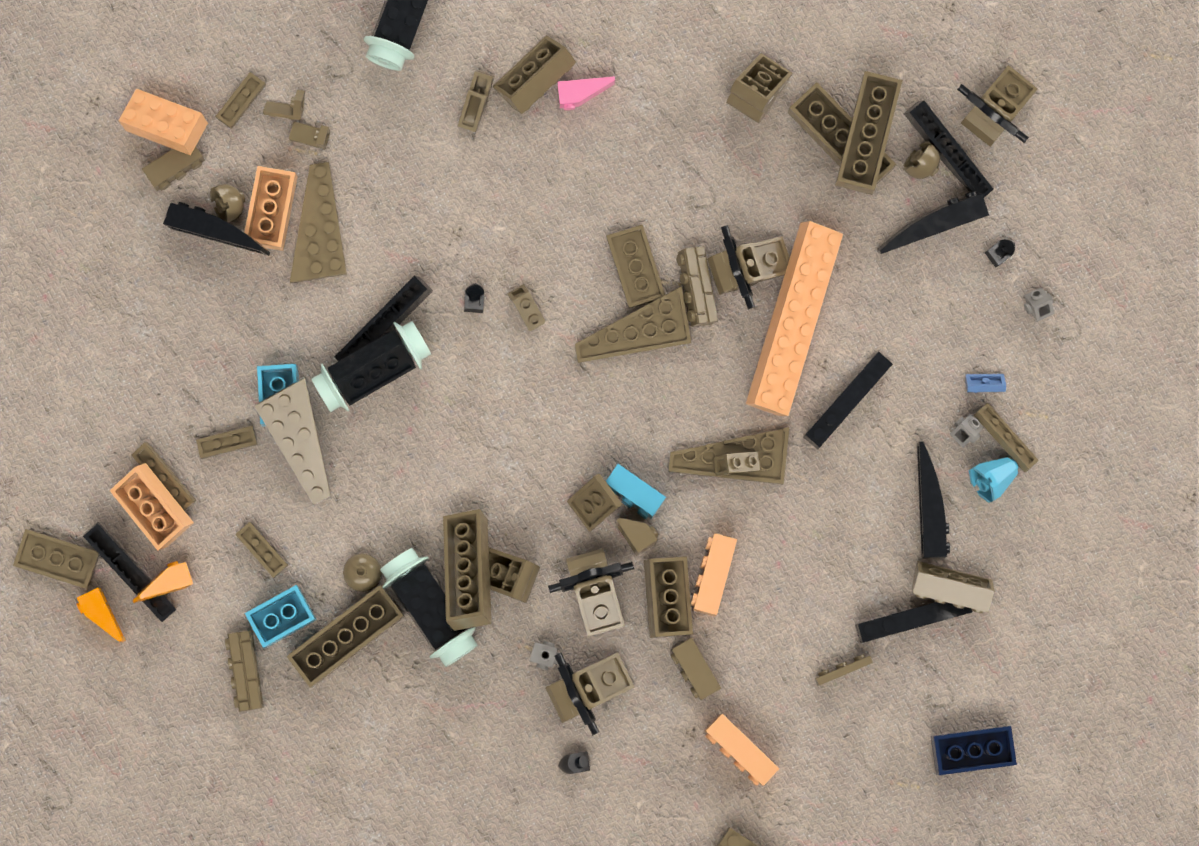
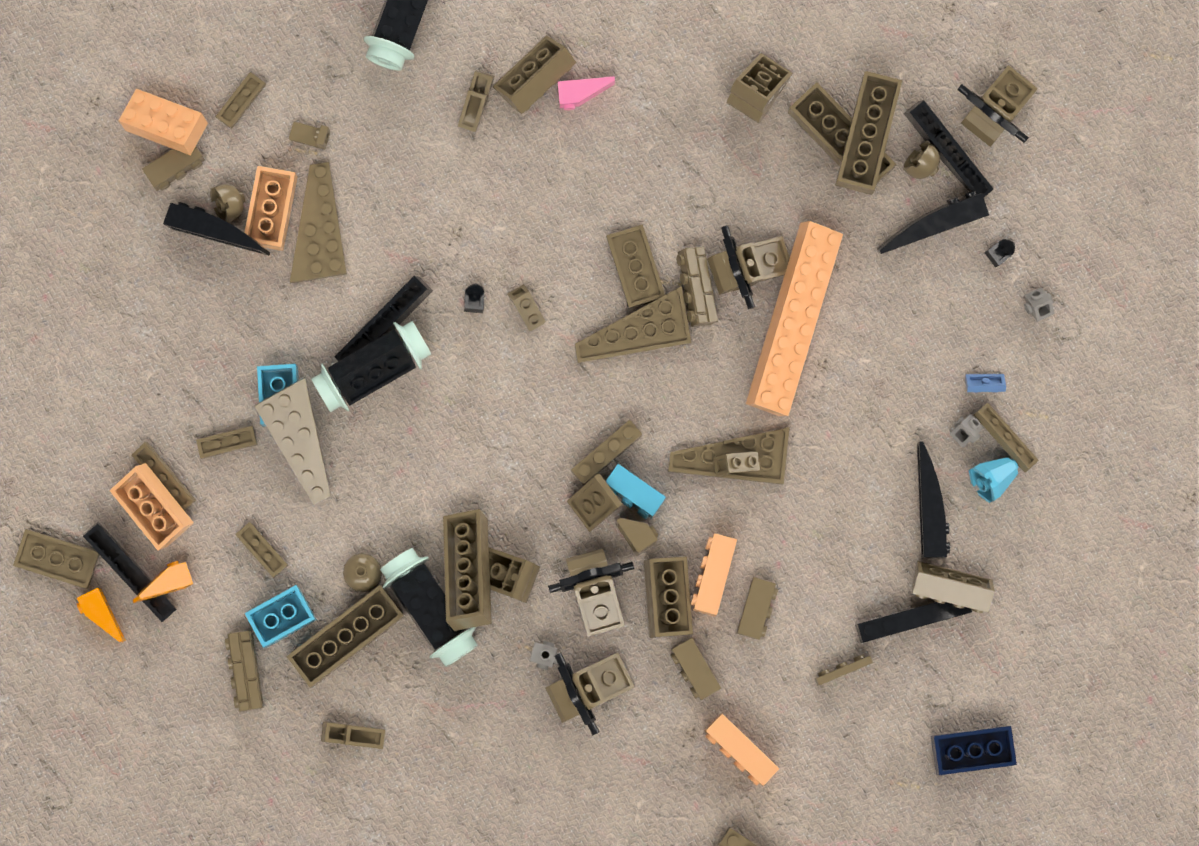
(291, 111): dark tan bracket -> none
(353, 735): none -> dark tan slope
(575, 763): black plate -> none
(606, 452): none -> dark tan brick
(757, 608): none -> dark tan brick
(848, 400): black slope -> none

